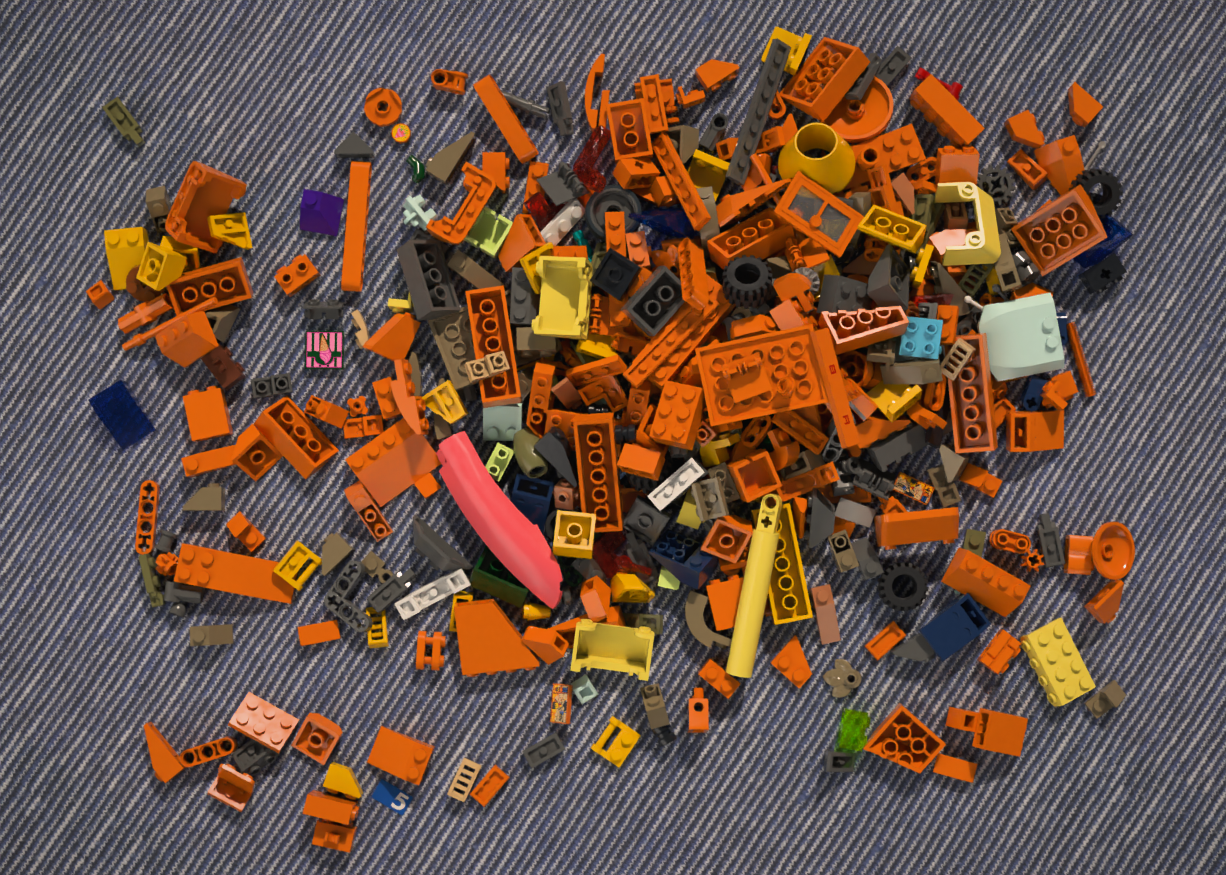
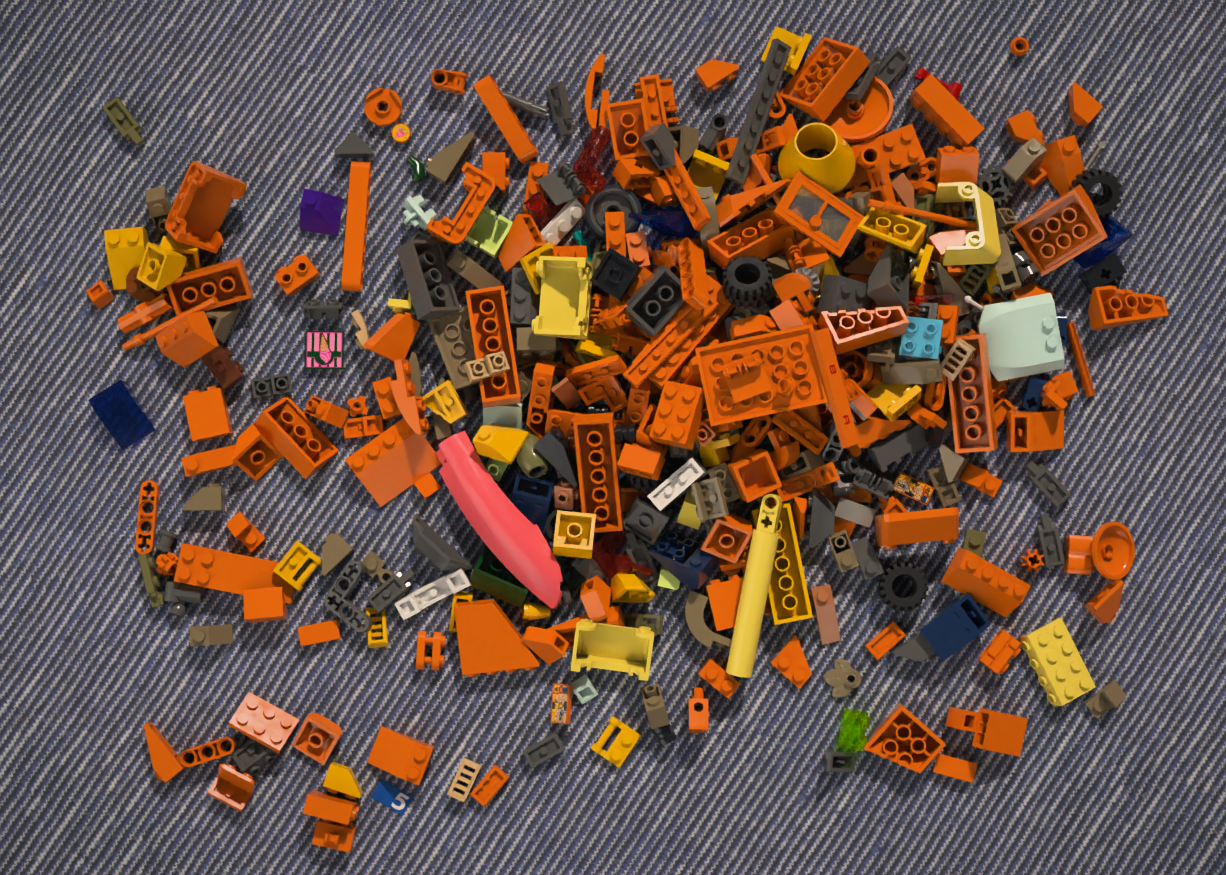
(231, 229): yellow wing -> none
(264, 605): none -> orange slope
(368, 510): orange slope -> none
(499, 441): none -> yellow slope
(613, 317): none -> orange hinge
(659, 145): none -> dark grey slope
(693, 97): orange bracket -> none
(888, 206): none -> orange bar
(1009, 541): orange brick -> none
(1023, 42): none -> orange plate
(1025, 160): none -> dark tan slope
(1047, 483): none -> dark grey hinge
(1119, 307): none -> orange wedge

